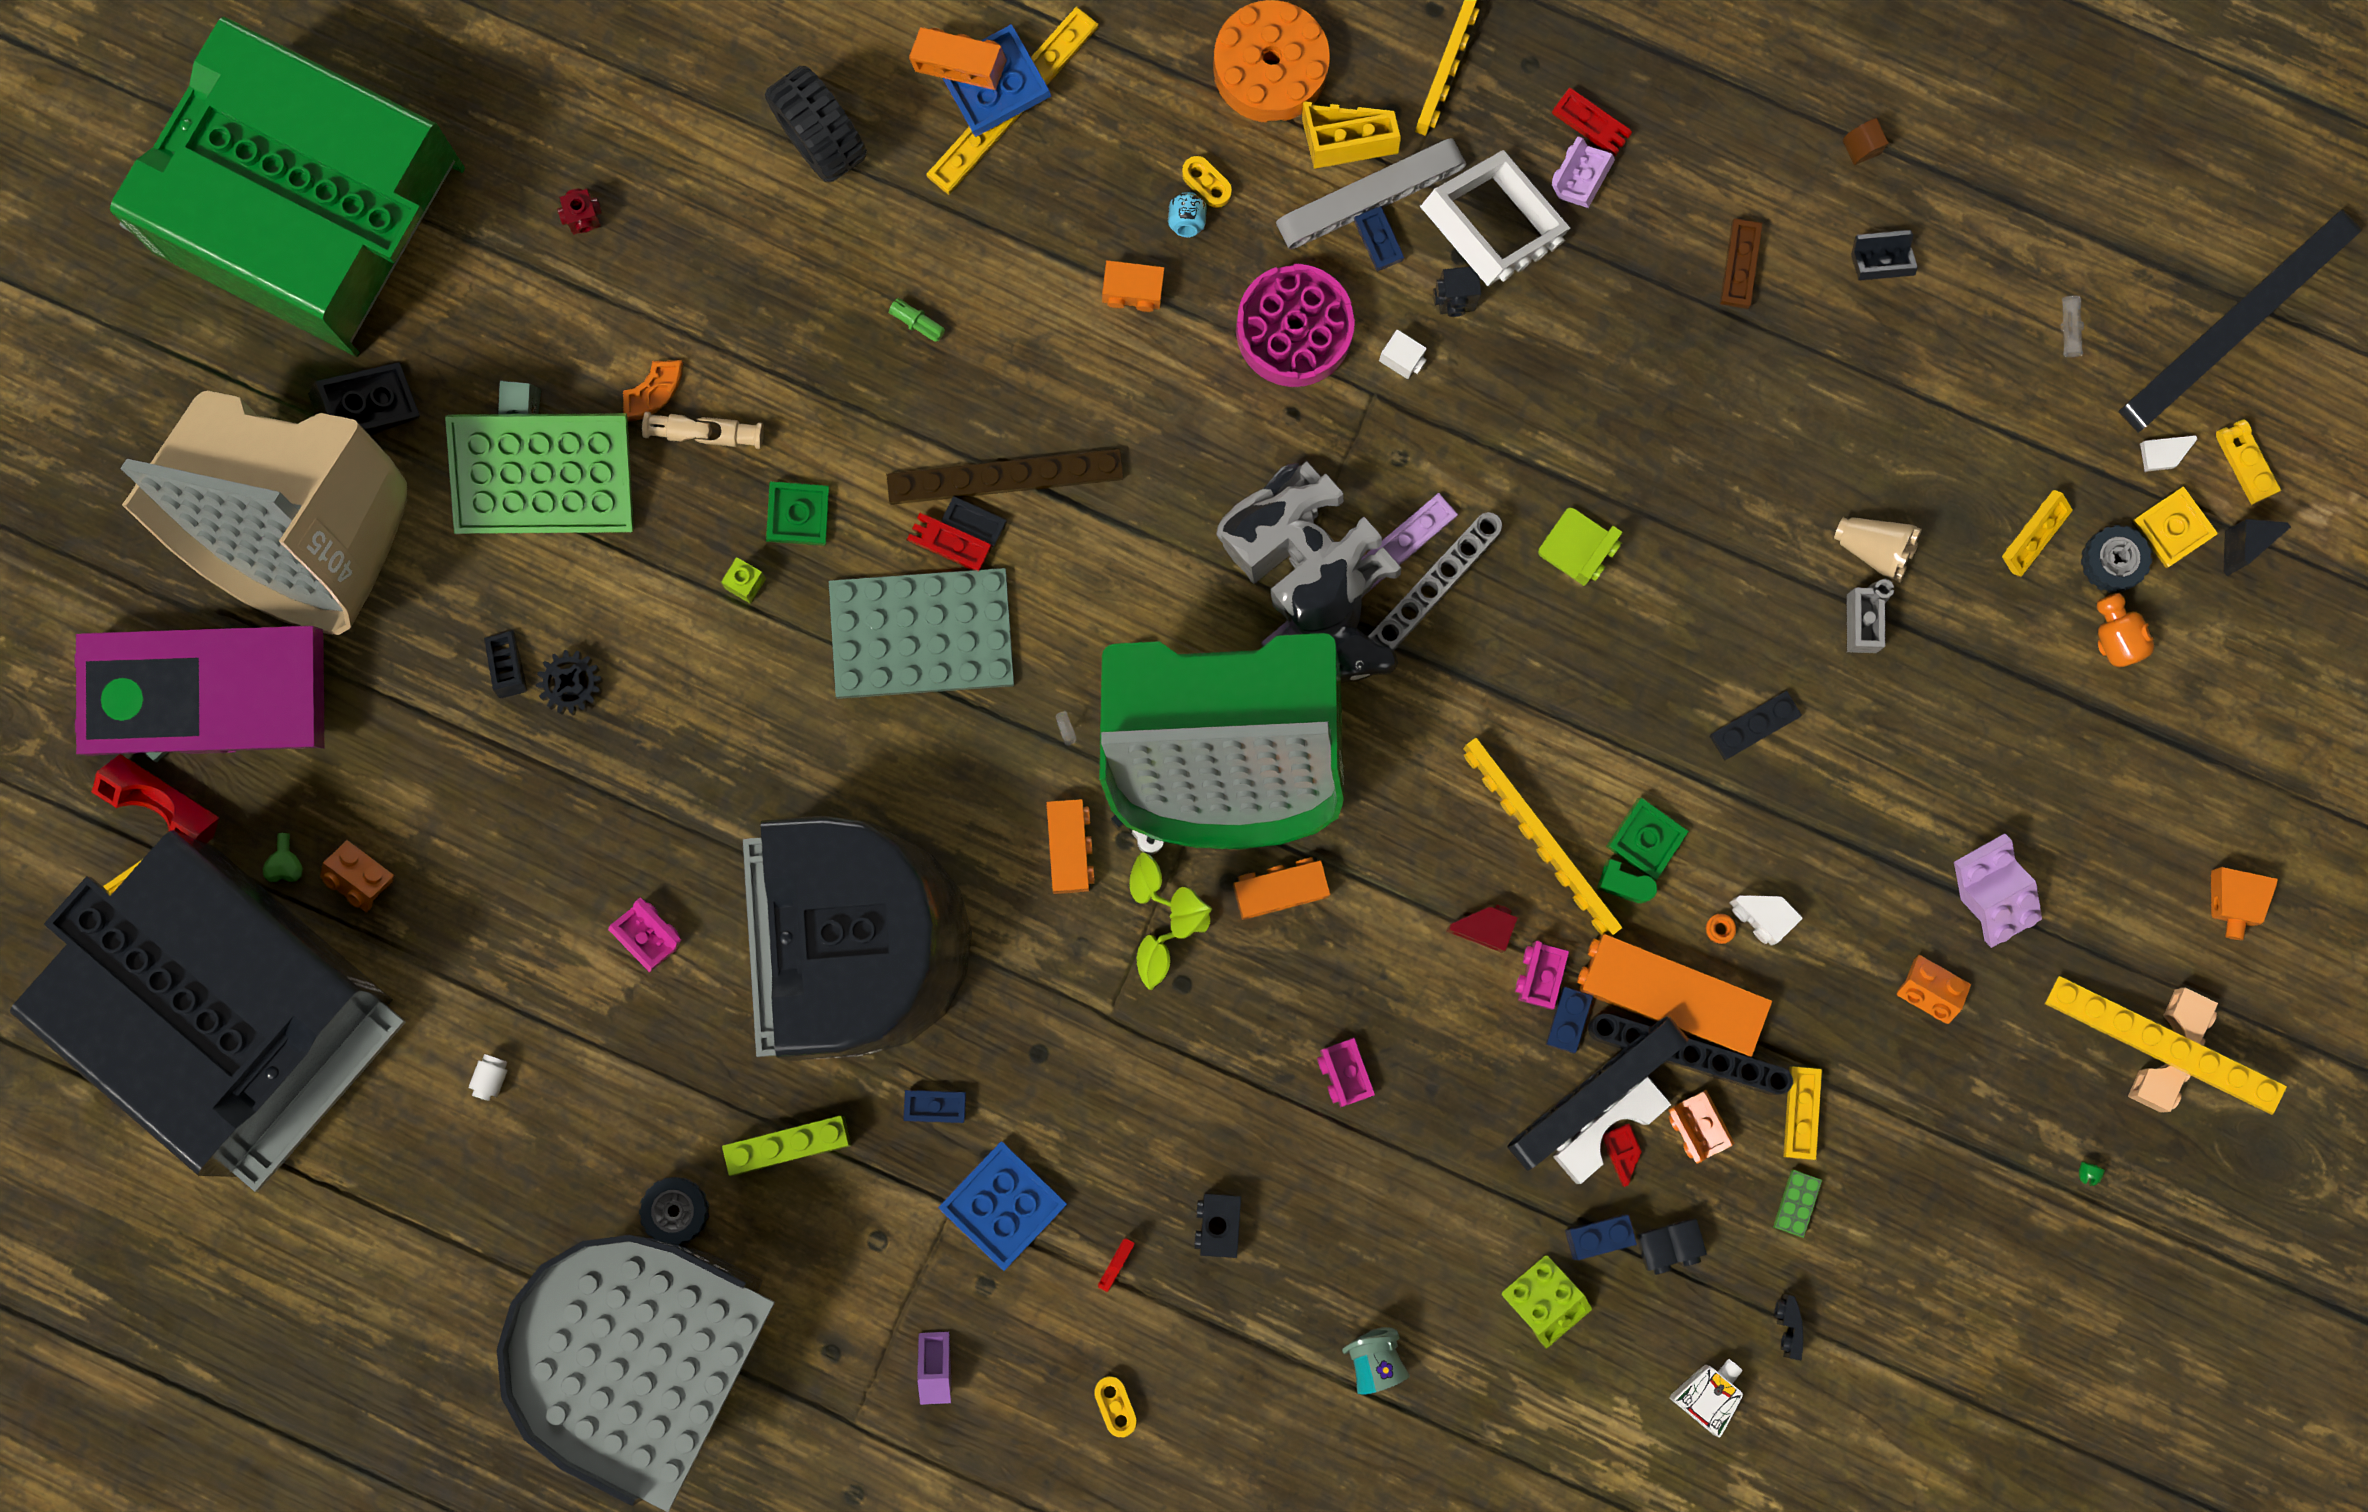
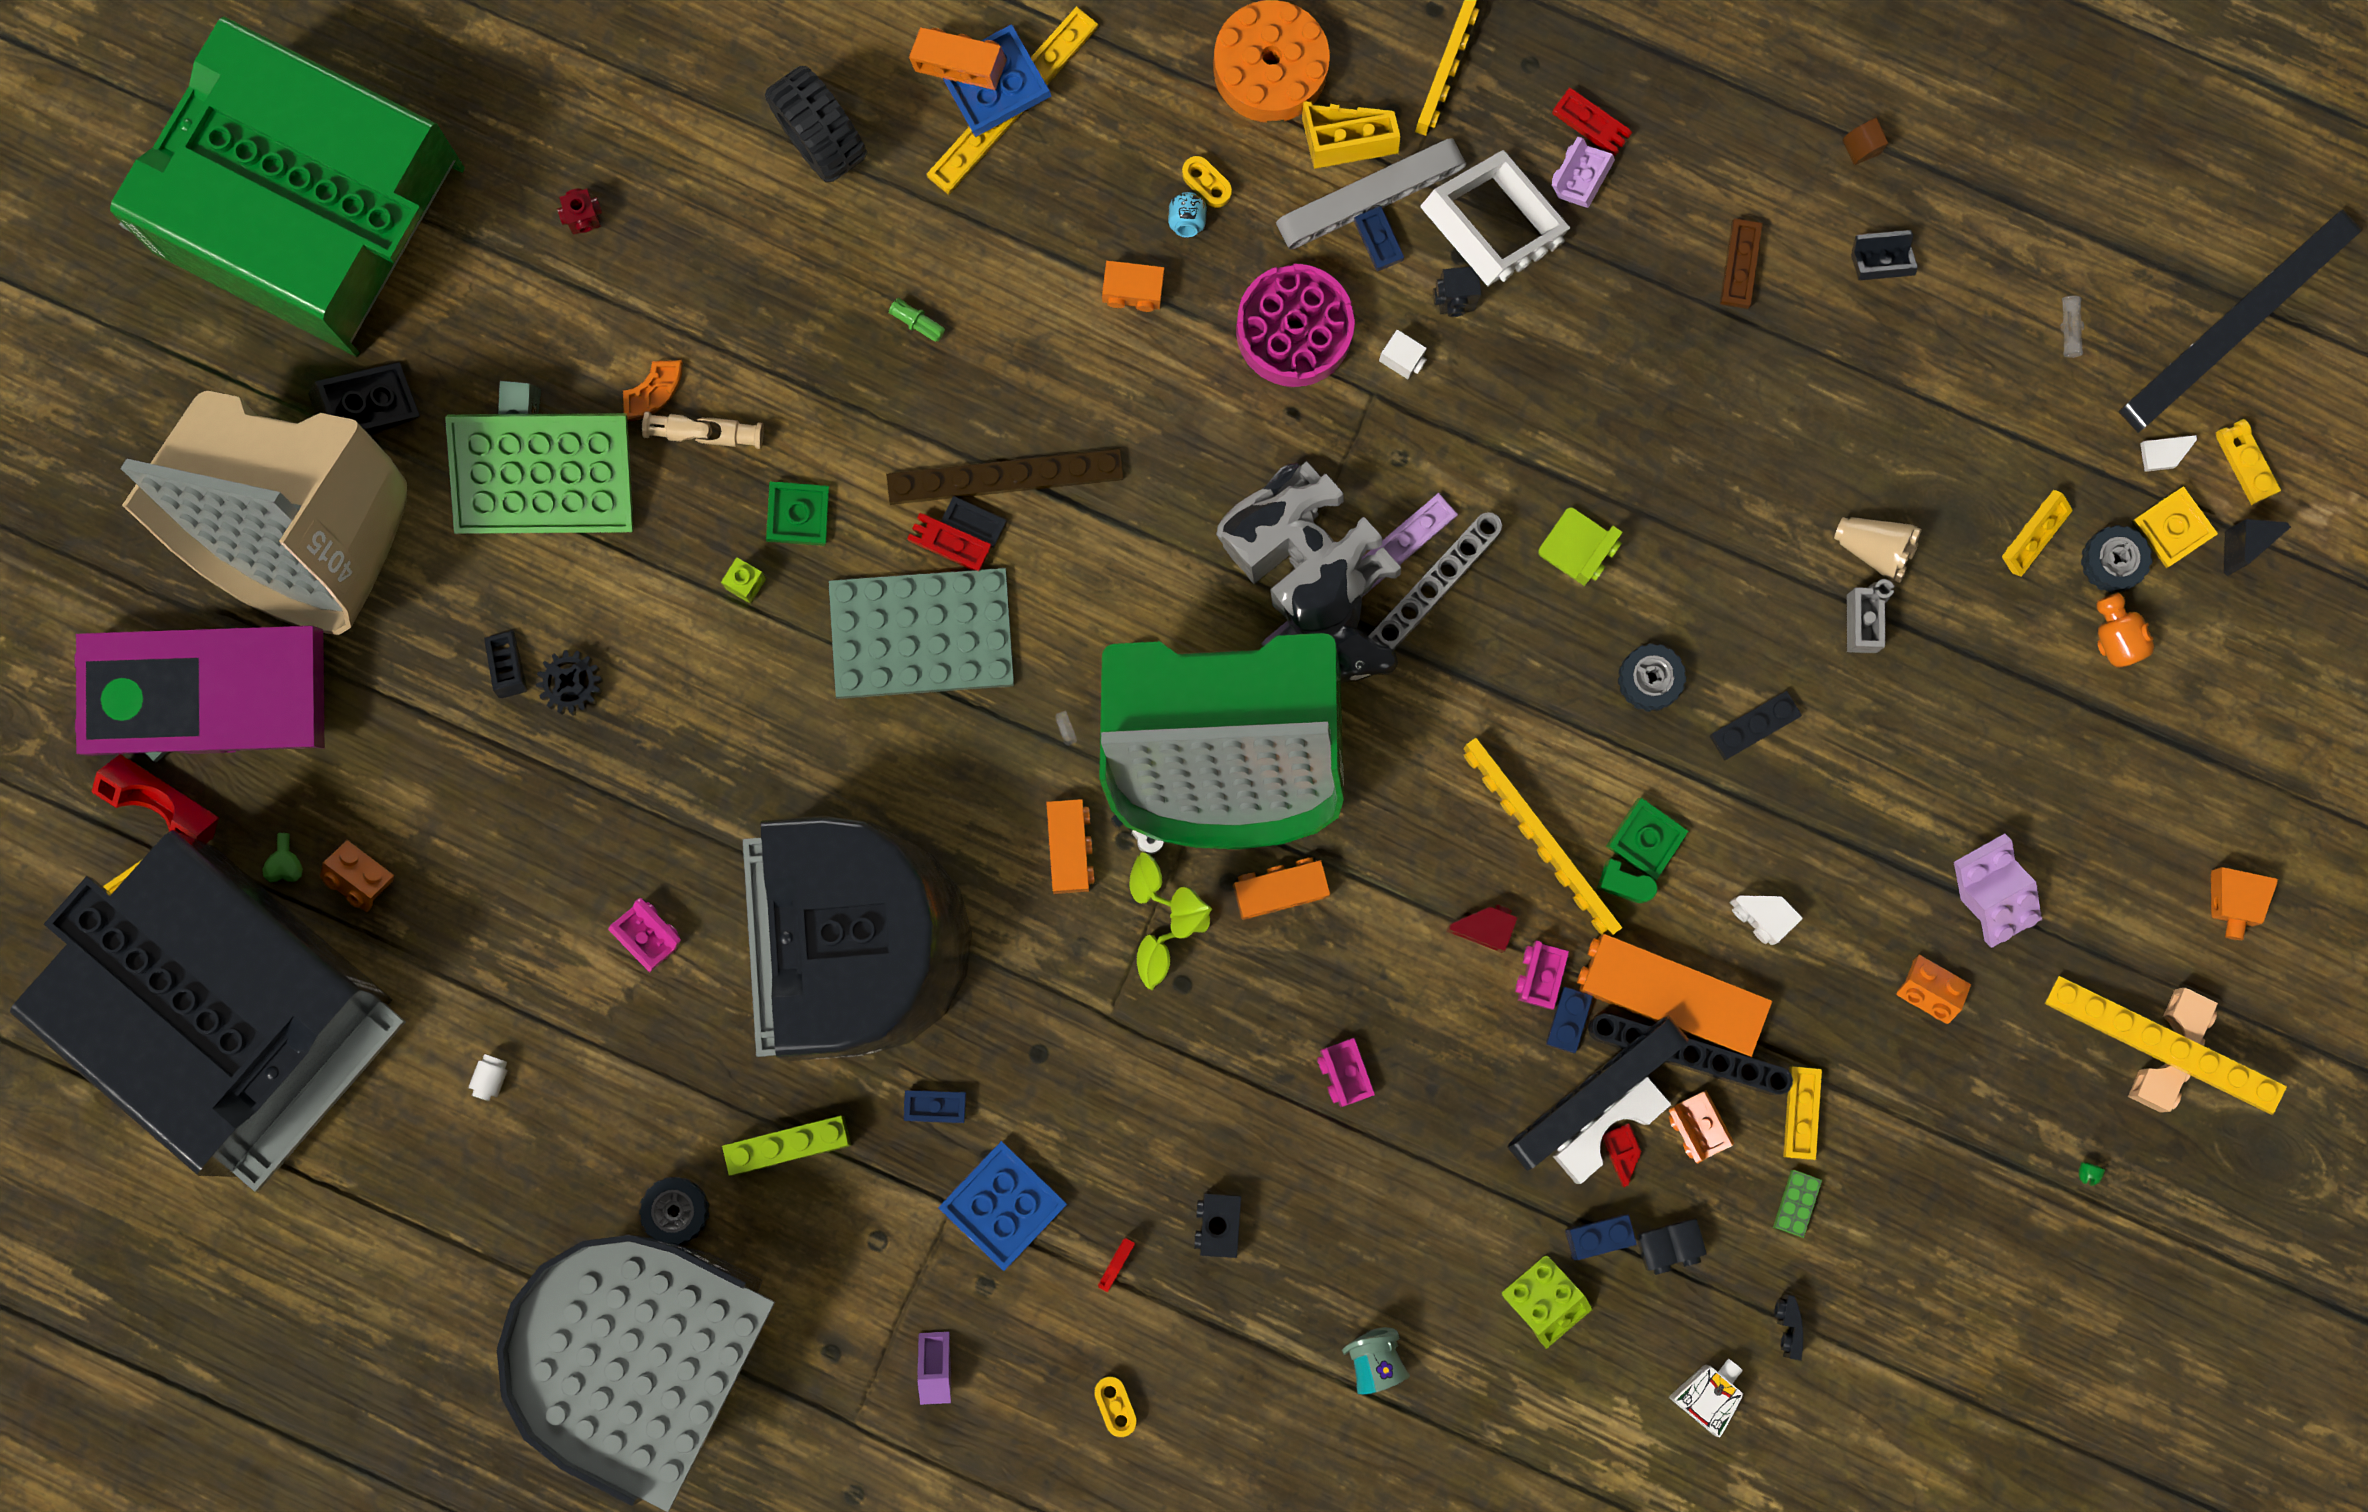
(1635, 681): none -> black wheel
(1730, 928): orange plate -> none

